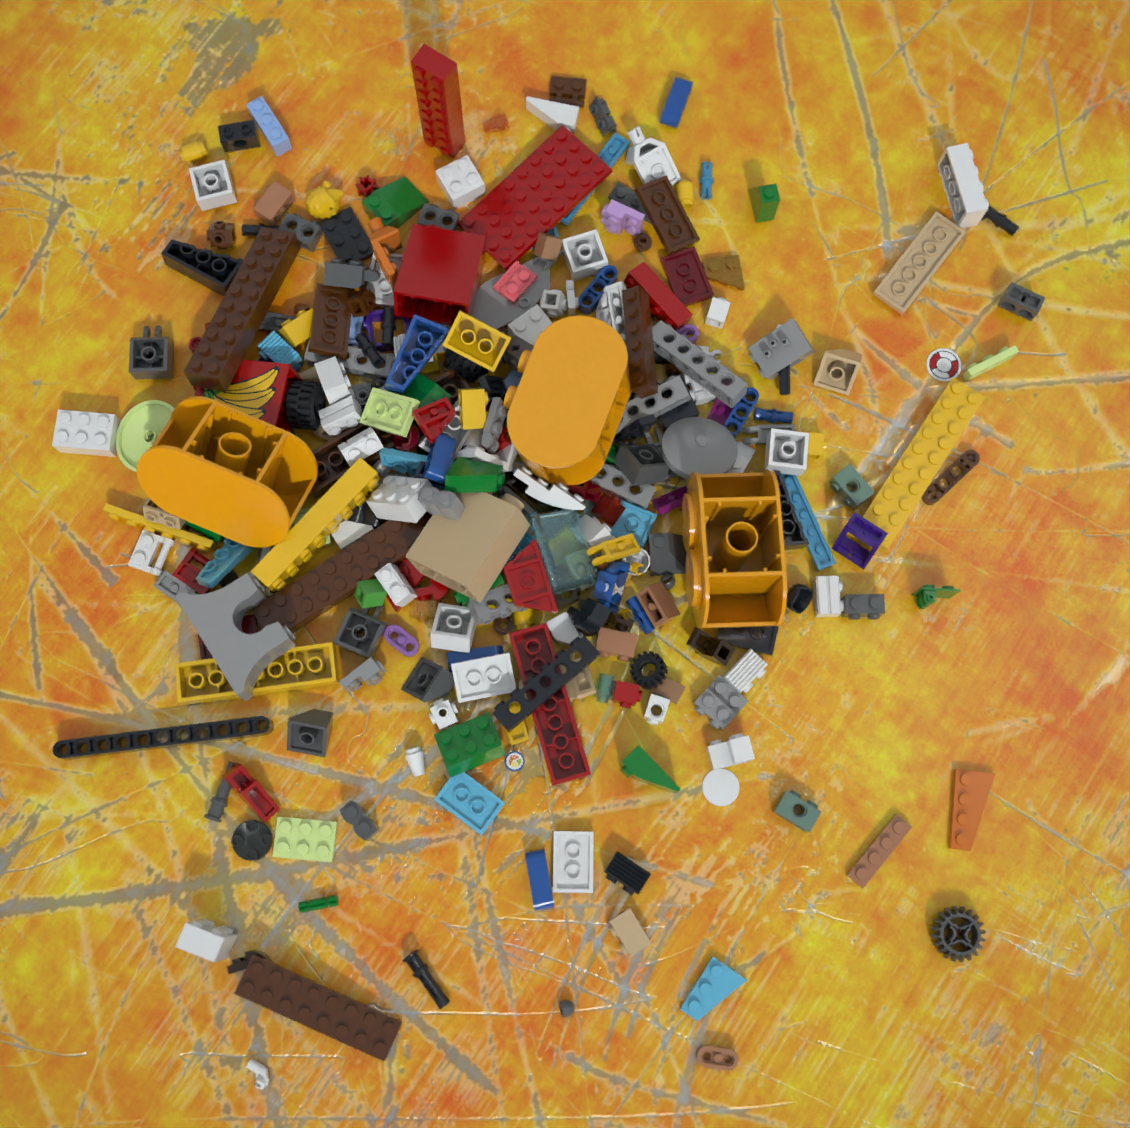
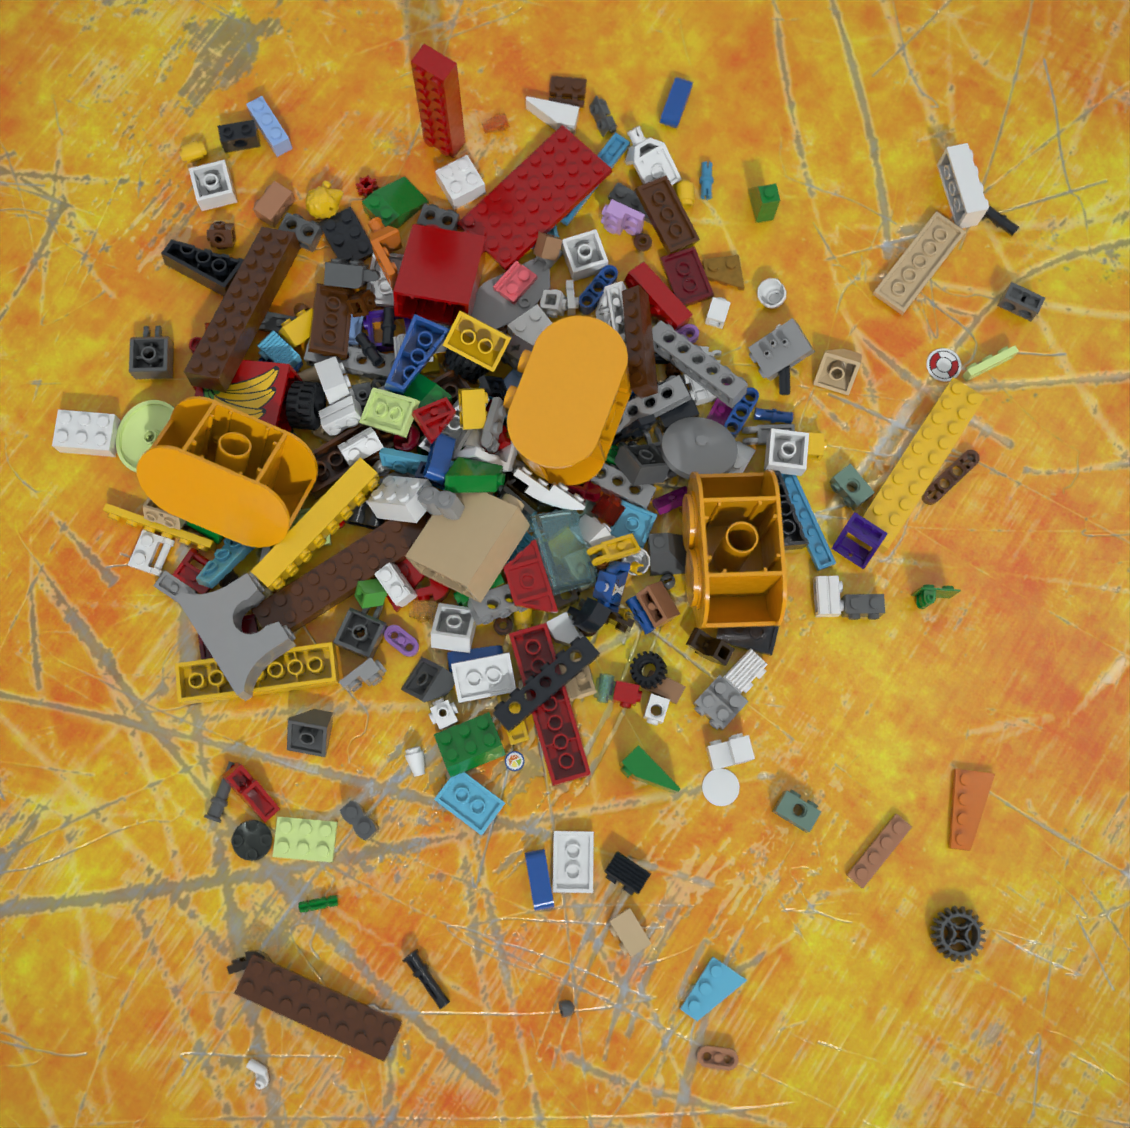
(154, 735): black beam -> none
(207, 940): white brick -> none
(253, 230): black pin -> none
(350, 532): white slope -> none
(616, 644): nougat brick -> none
(771, 293): none -> white hair
(798, 598): black hair -> none

